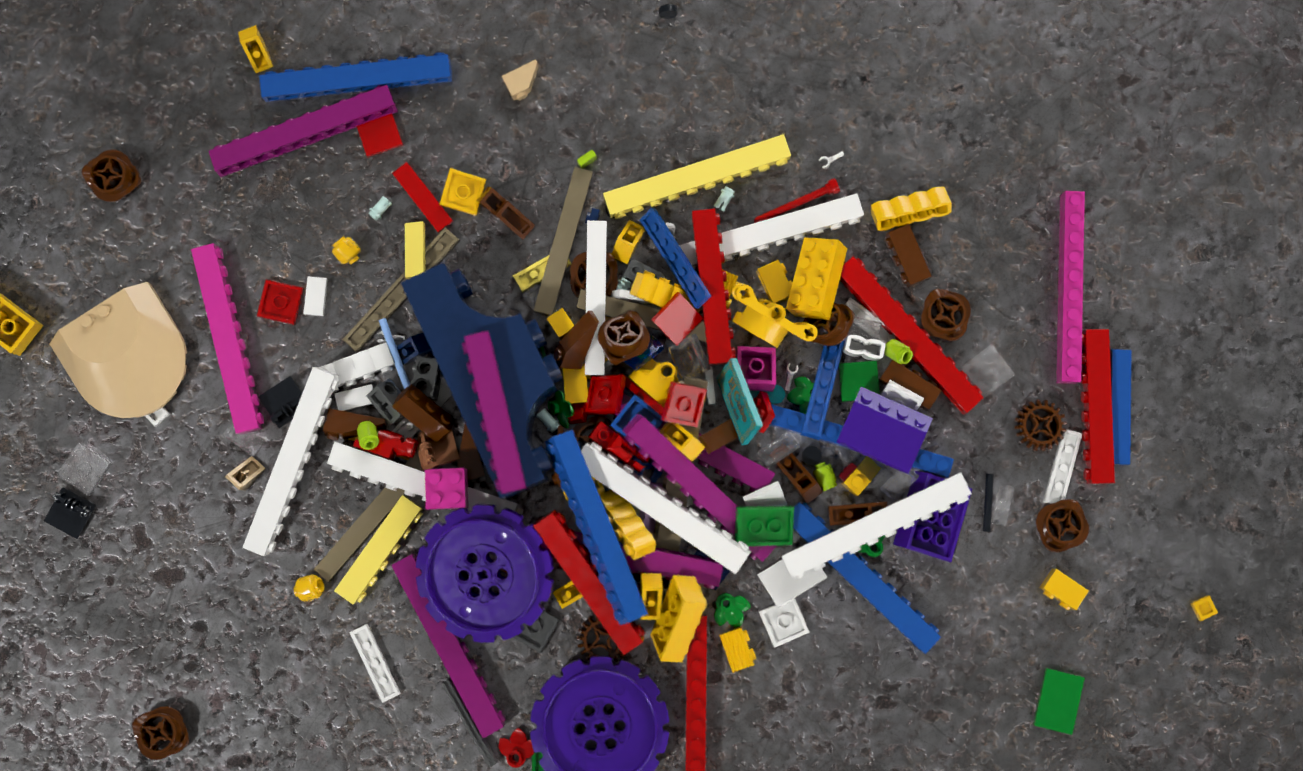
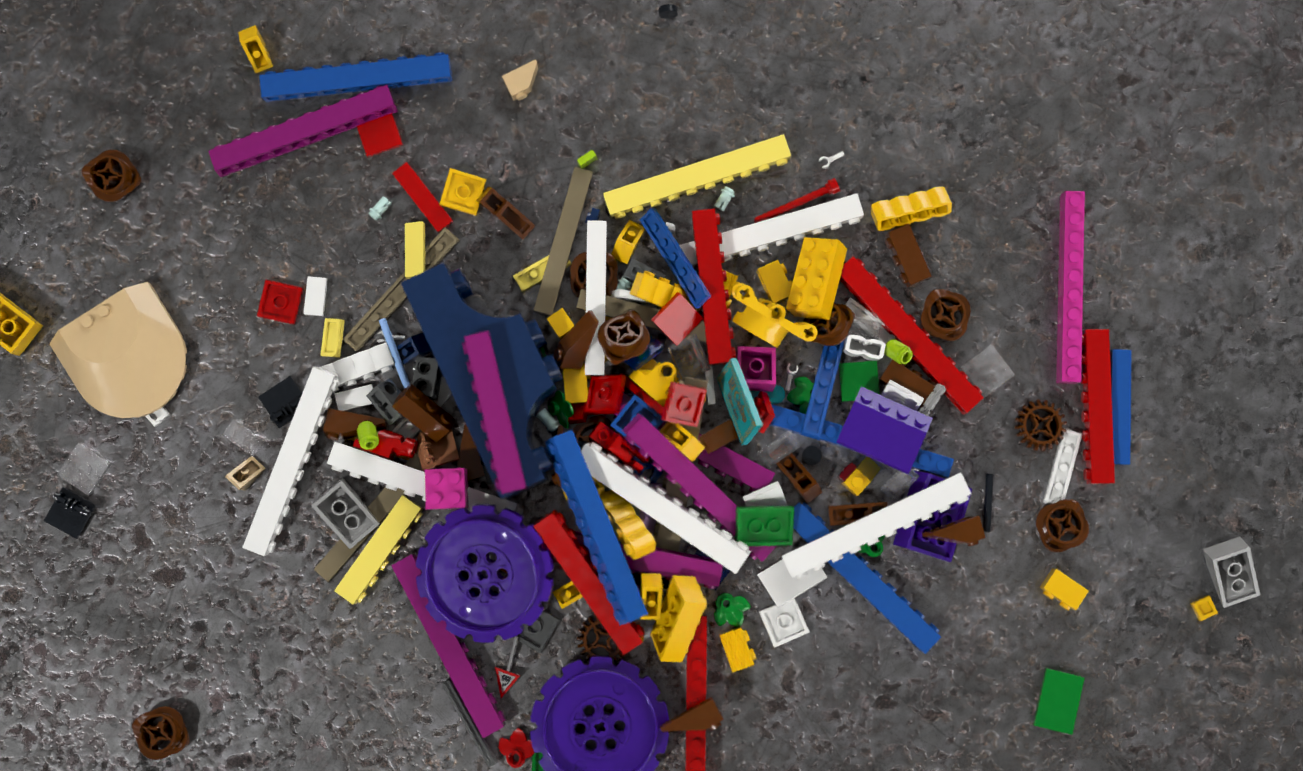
(227, 339): dark pink brick -> none
(308, 588): yellow head -> none
(332, 337): none -> light yellow tile
(345, 513): none -> light grey slope
(346, 250): yellow head -> none
(375, 663): white tile -> none
(504, 677): none -> piece
(700, 717): none -> reddish brown slope
(825, 476): lime brick -> none
(932, 399): none -> light grey axle
(963, 531): none -> reddish brown slope
(1002, 505): clear tile -> none
(1232, 571): none -> light grey slope

